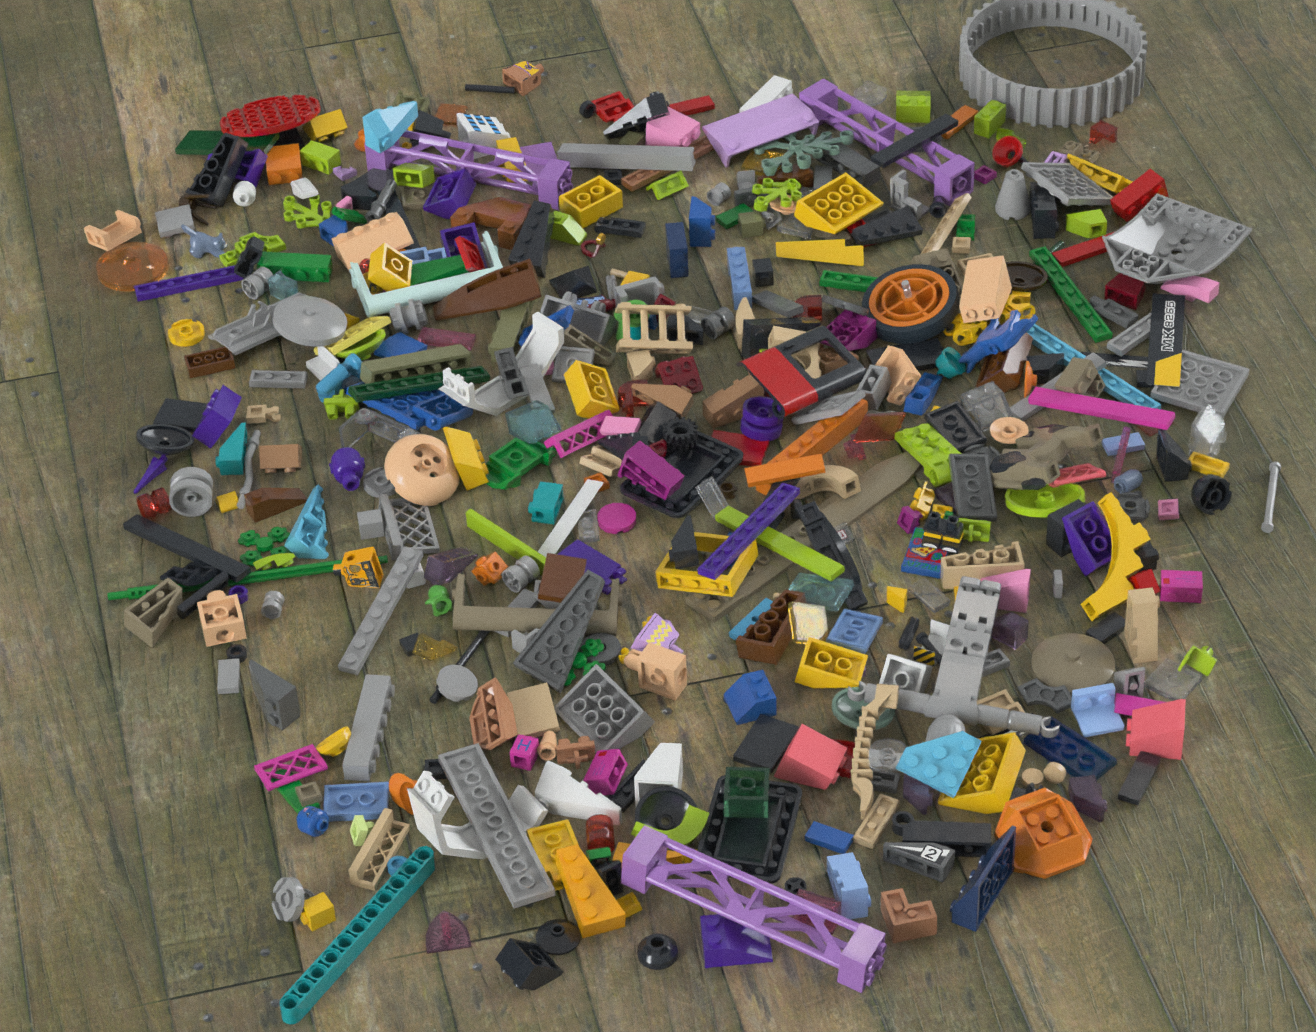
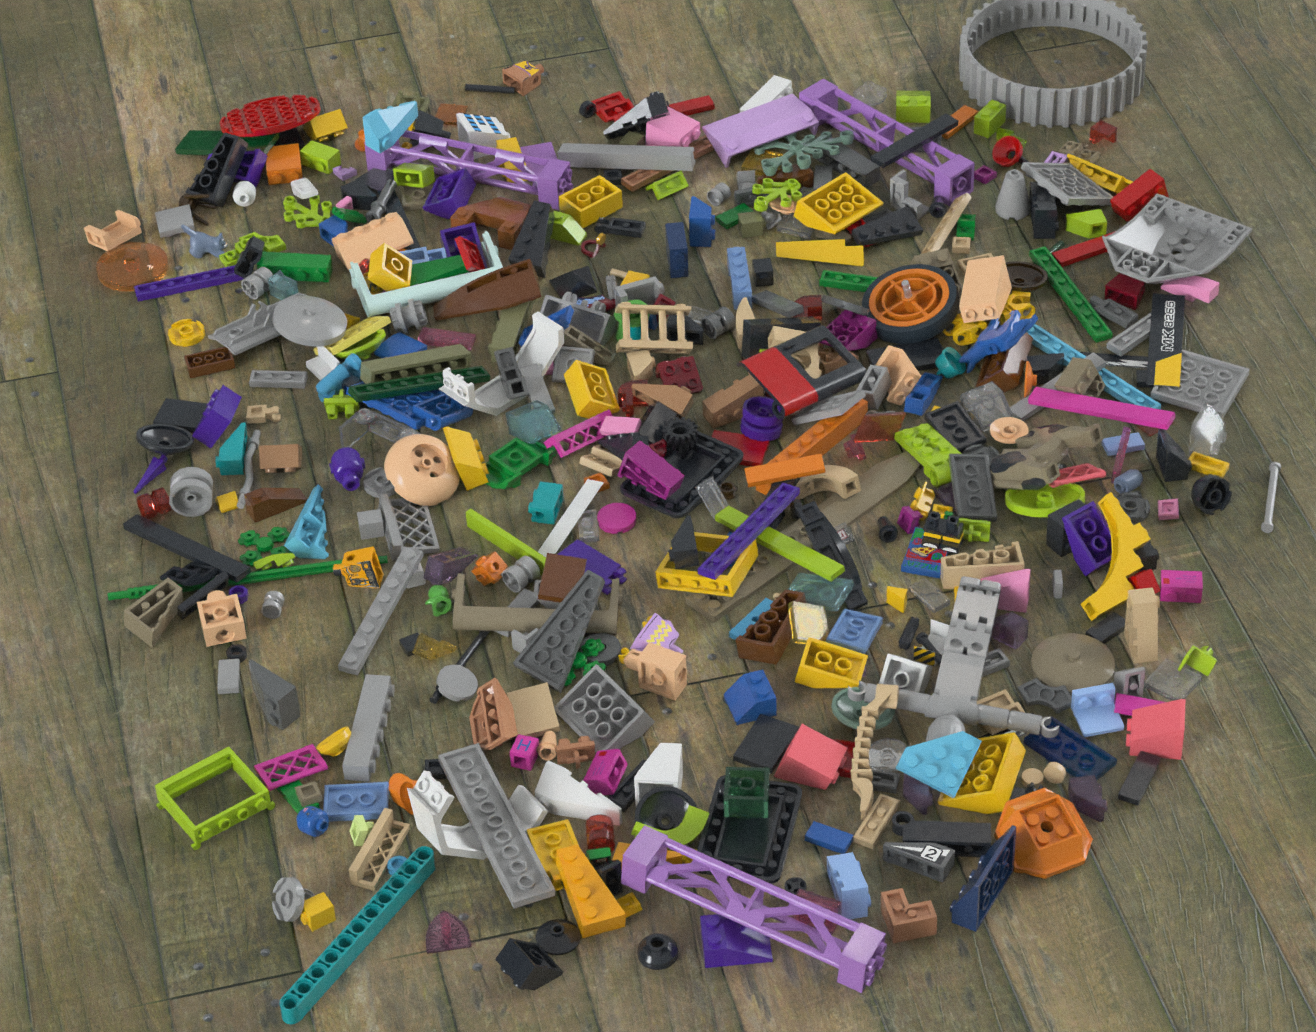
(200, 773): none -> lime window
(886, 530): none -> black cone

